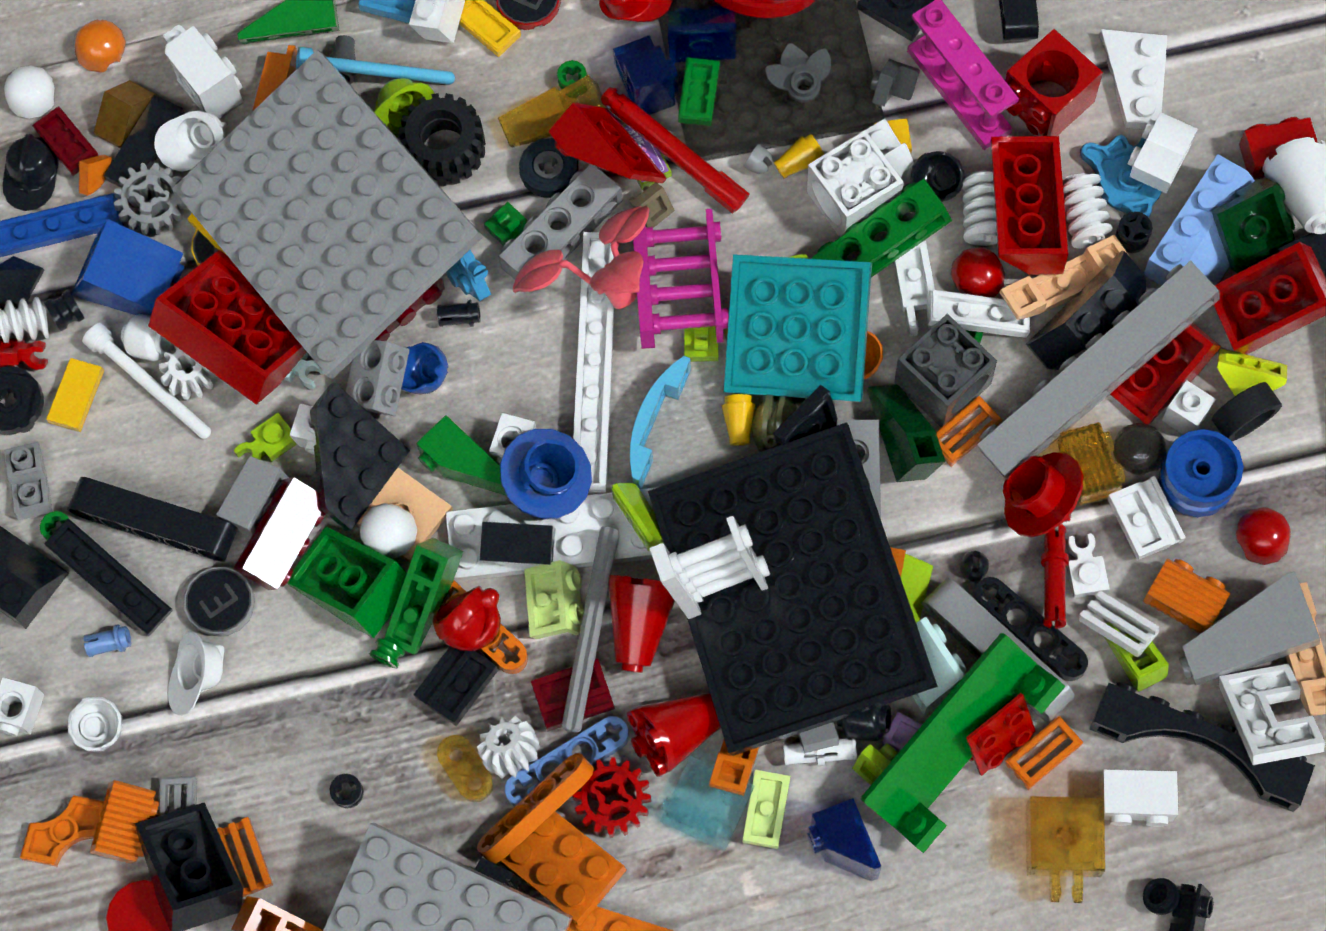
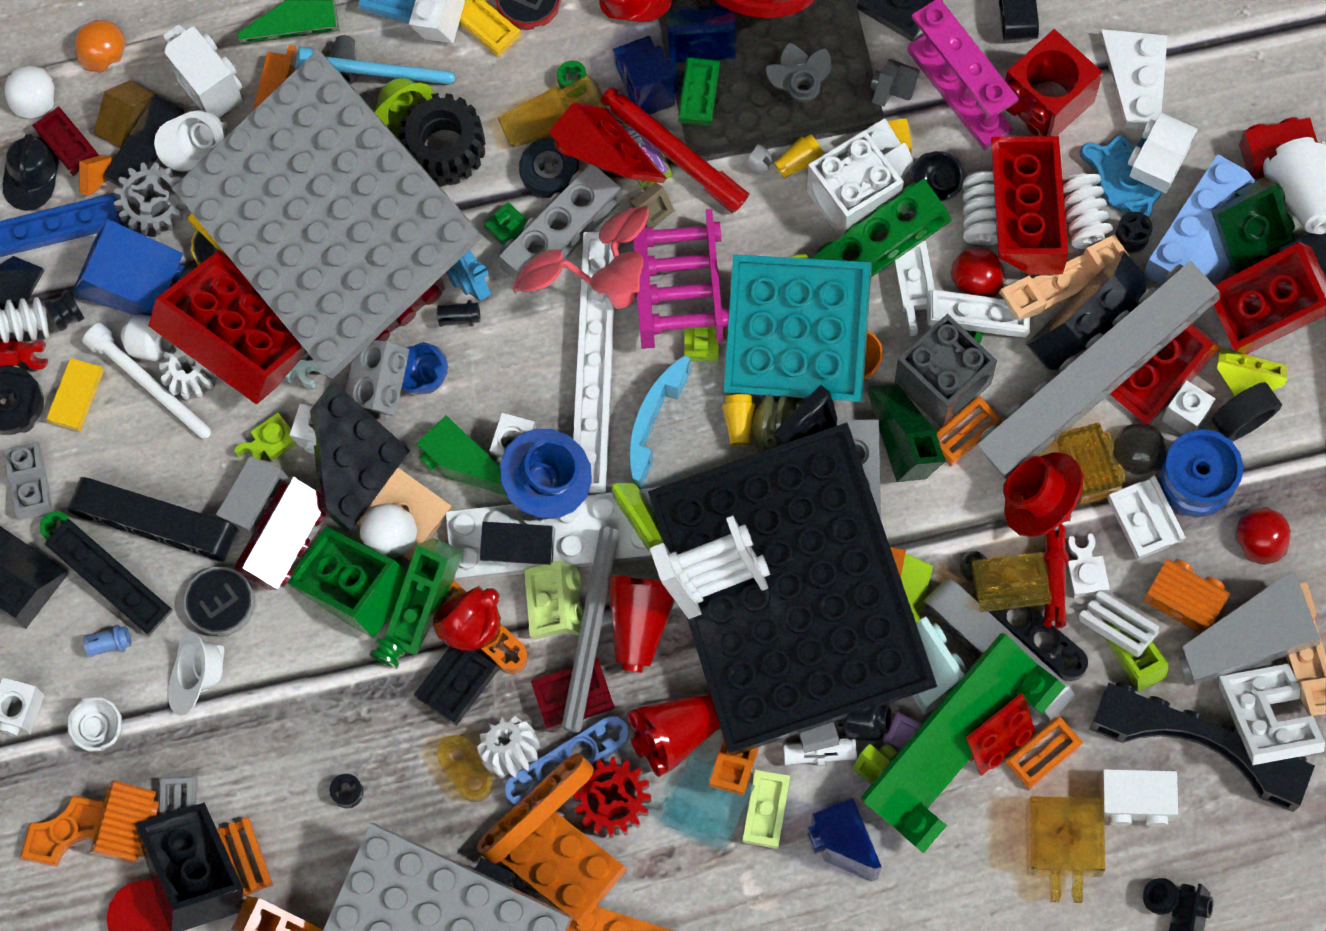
(1011, 582): none -> clear yellow plate

